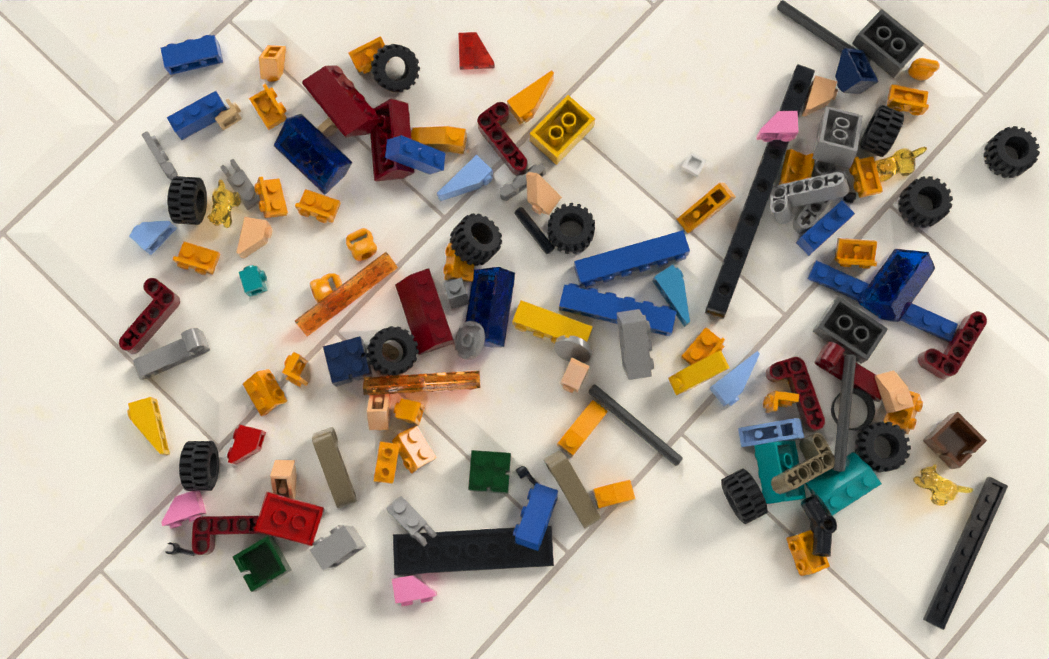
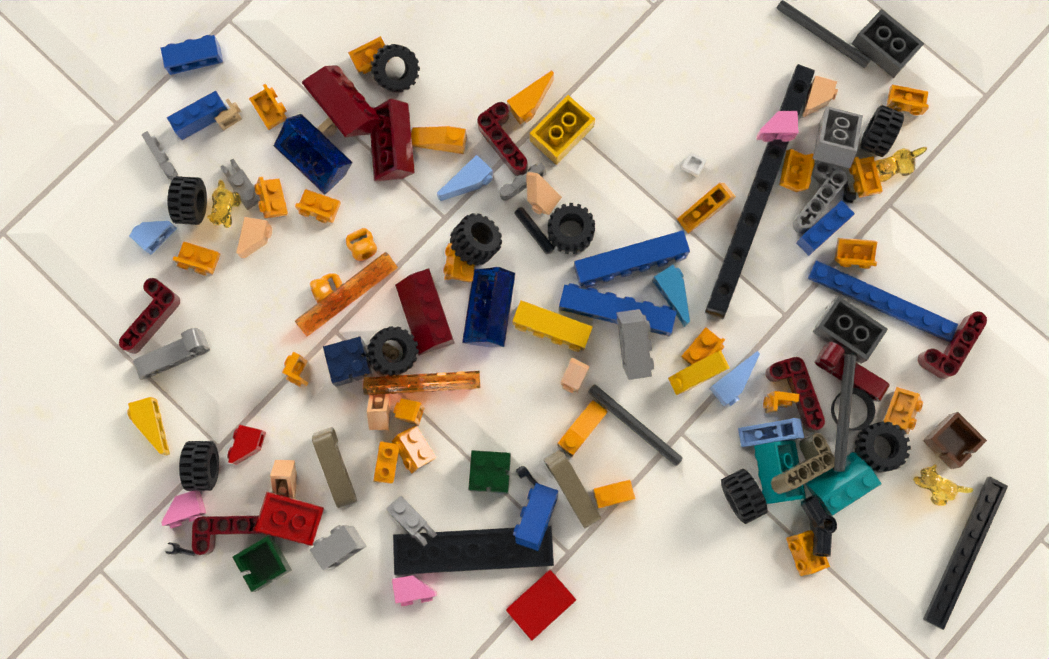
(253, 280): teal brick -> none
(264, 391): light orange bracket -> none
(272, 62): light orange slope -> none
(415, 155): blue brick -> none
(456, 293): dark grey brick -> none
(469, 340): light grey tile -> none
(473, 52): clear red wing -> none
(541, 604): none -> red tile
(572, 348): light grey tile -> none
(804, 192): light grey beam -> none
(854, 72): dark blue slope -> none
(893, 392): light nougat slope -> none
(897, 284): clear blue slope -> none
(923, 68): light orange piece -> none
(935, 192): black tyre -> none
(1021, 142): black tyre -> none

